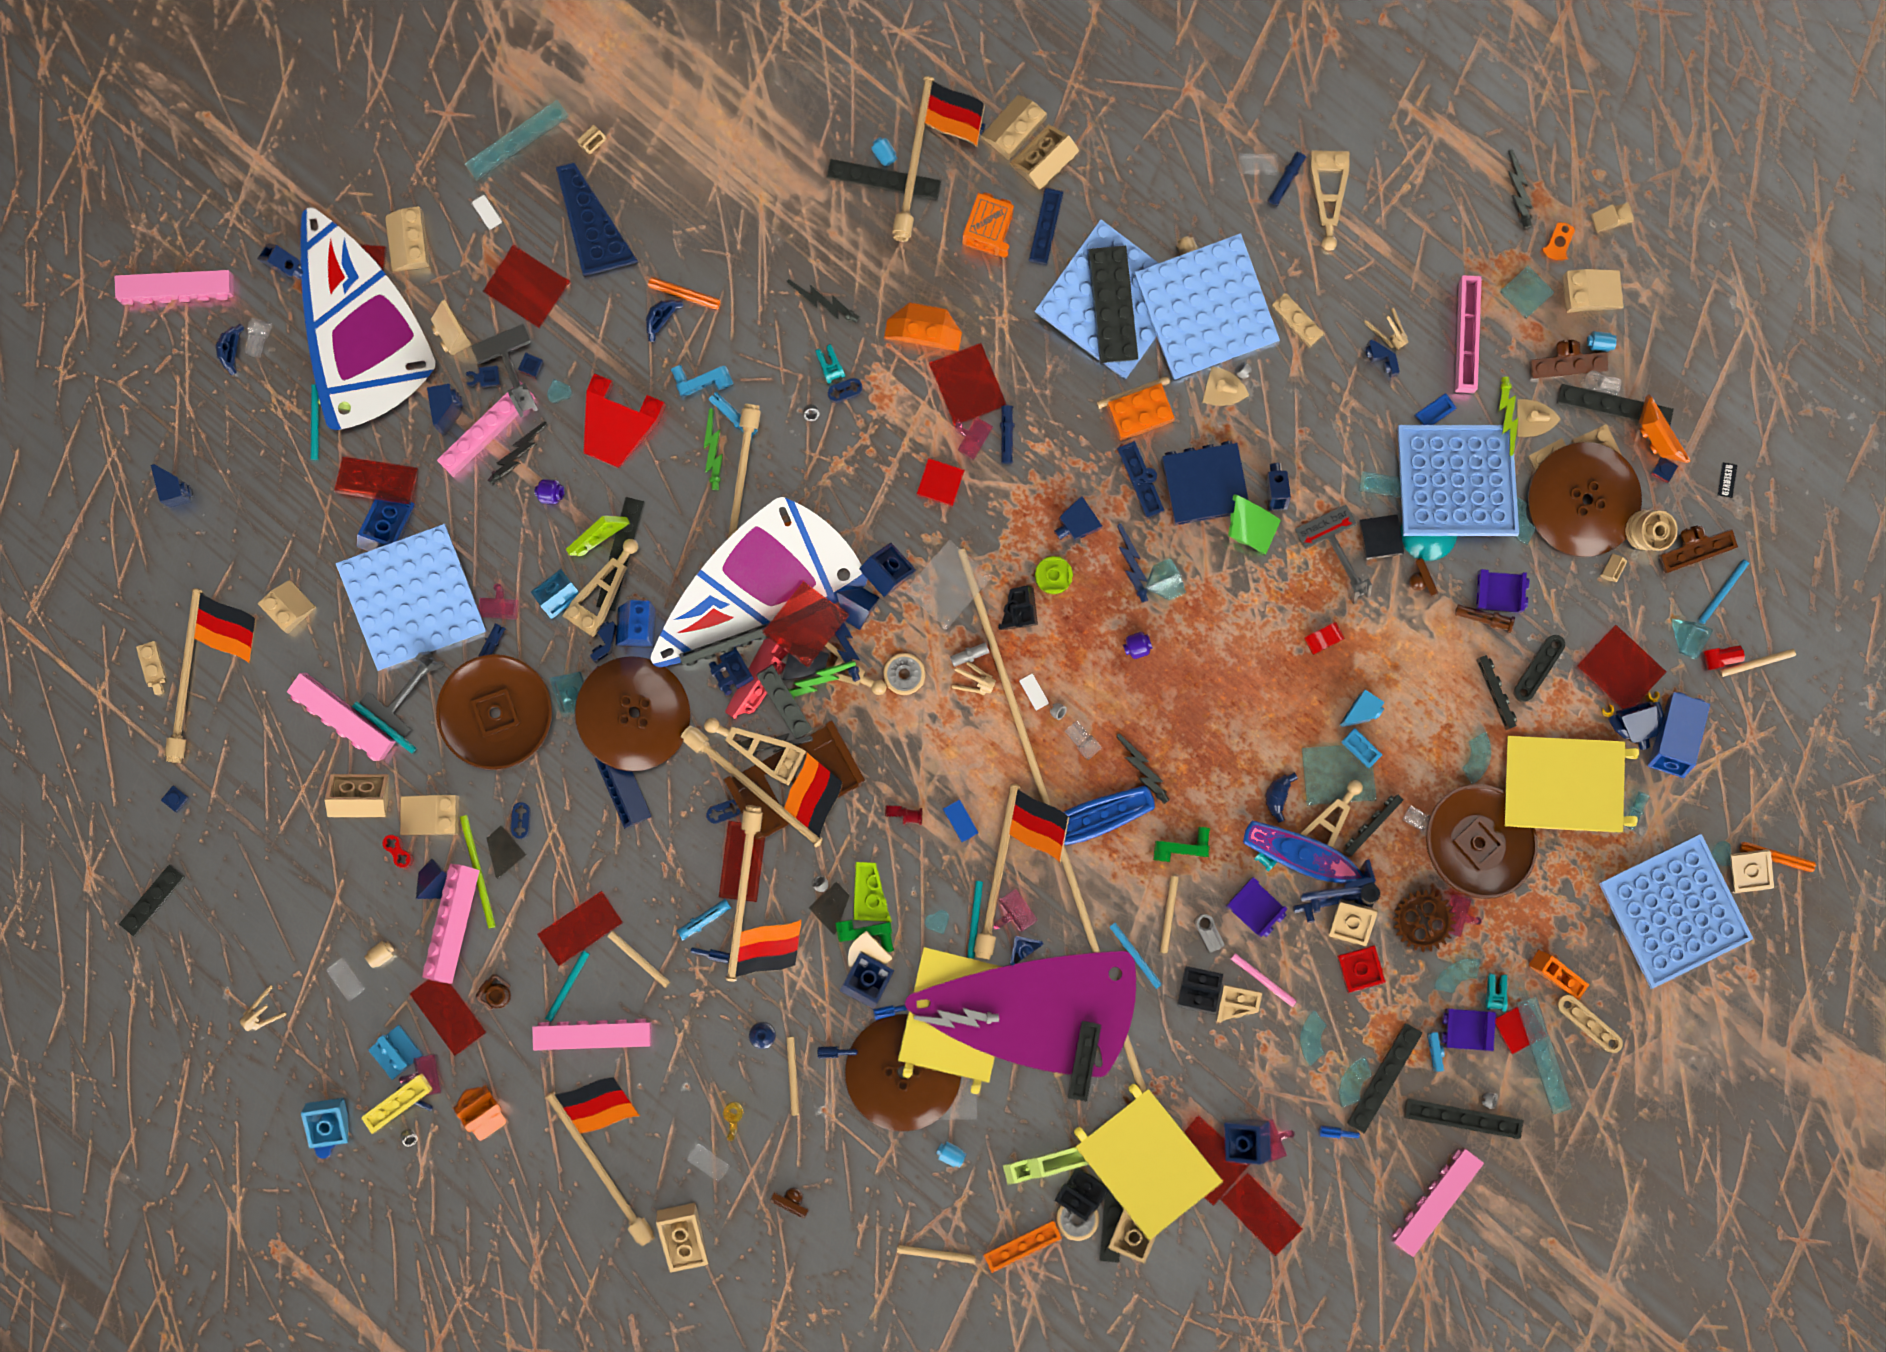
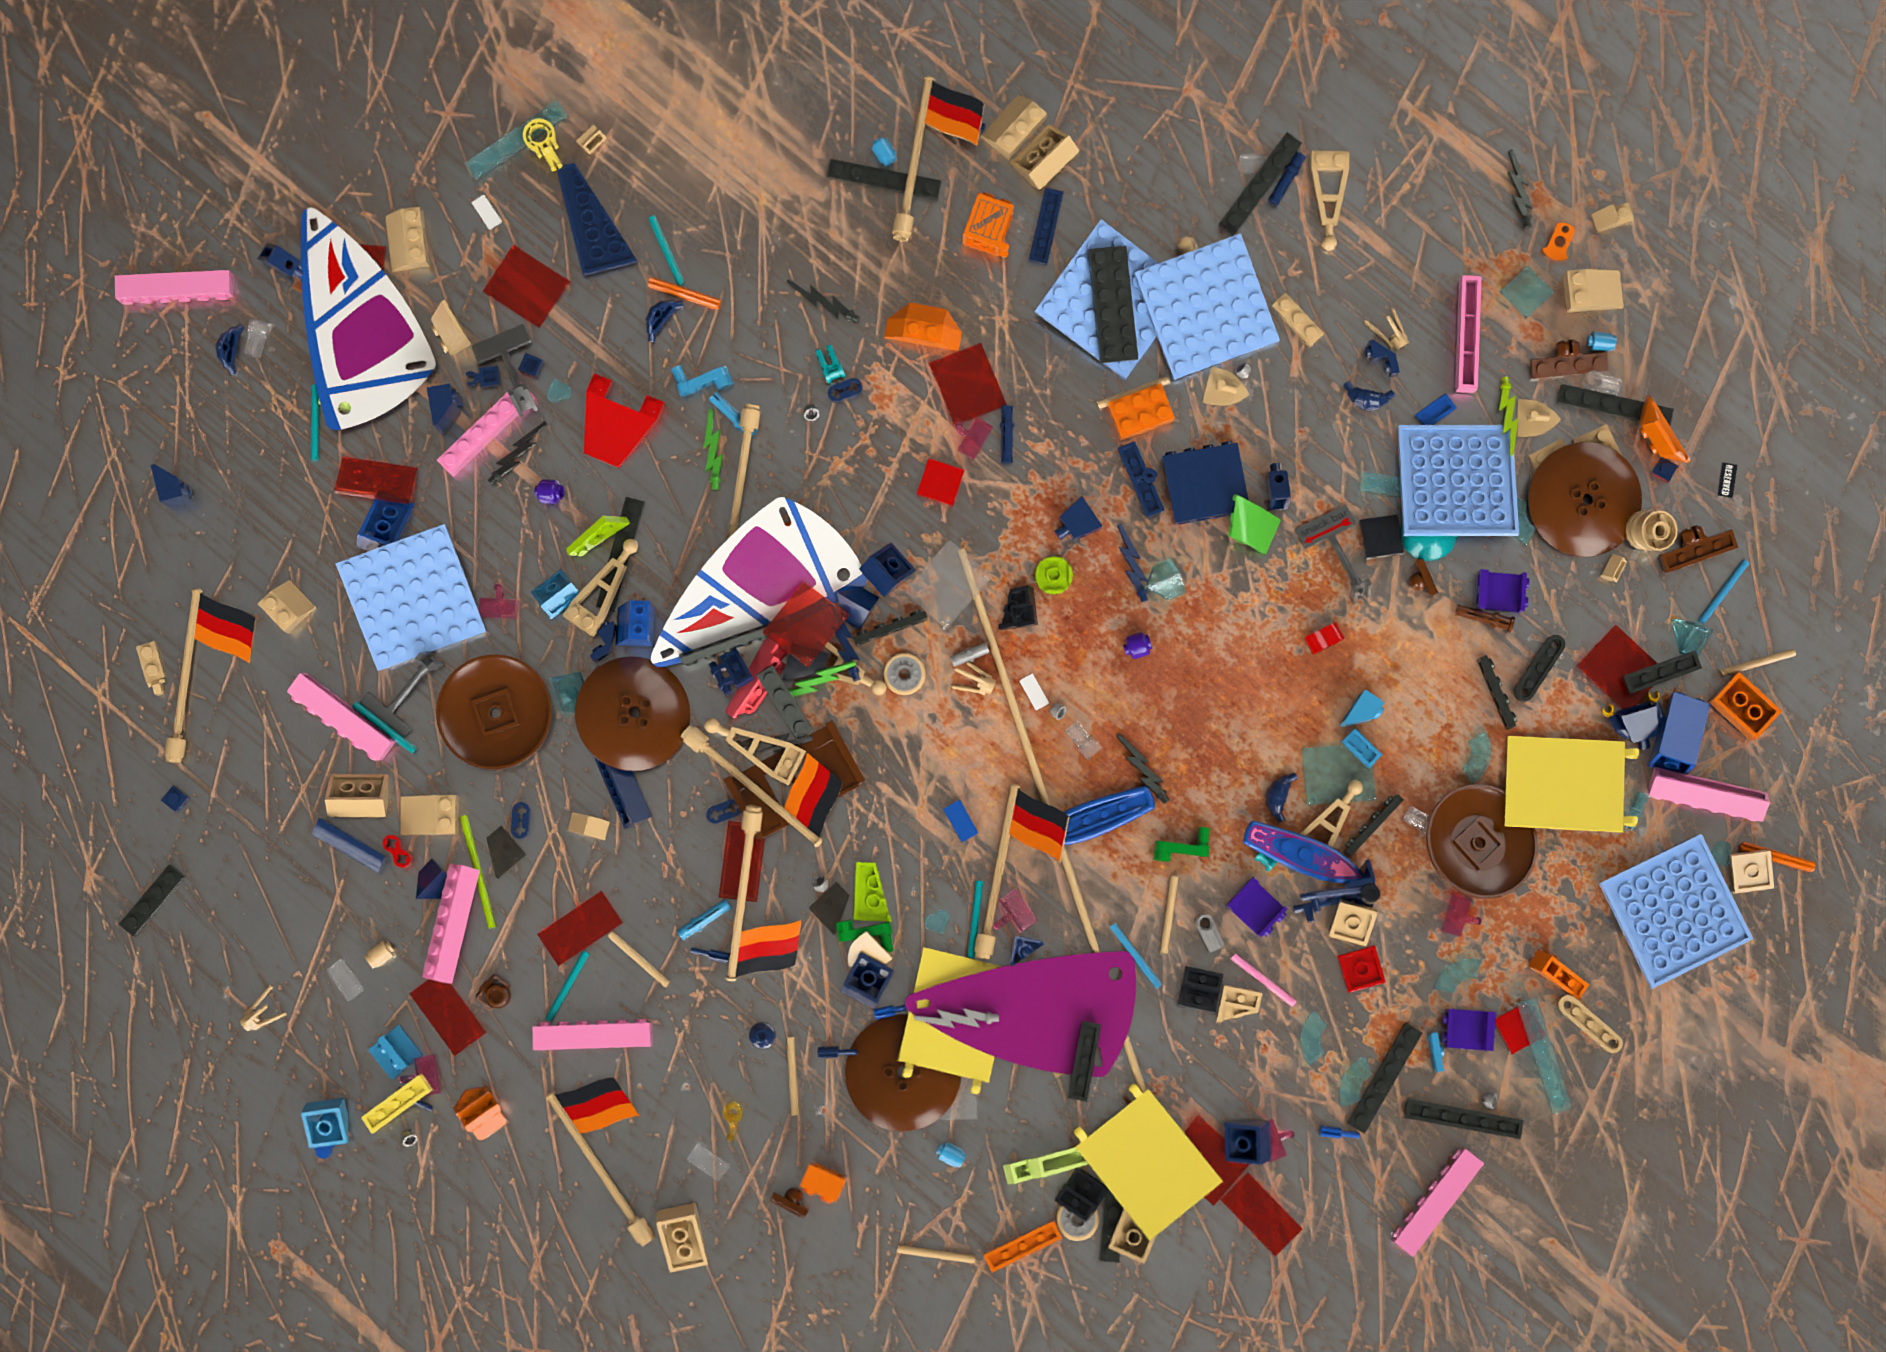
(349, 845): none -> dark blue brick
(492, 640): dark blue axle -> none
(548, 152): none -> light yellow pin
(588, 826): none -> tan slope
(666, 250): none -> teal bar
(823, 1182): none -> orange brick
(883, 630): none -> pearl dark grey plate
(909, 816): dark red connector -> none
(1260, 183): none -> pearl dark grey plate
(1366, 398): none -> dark blue piece
(1440, 912): reddish brown gear -> none
(1492, 996): teal piece -> none
(1662, 672): none -> pearl dark grey plate
(1708, 794): none -> bright pink brick
(1719, 657): red piece -> none
(1745, 706): none -> orange brick

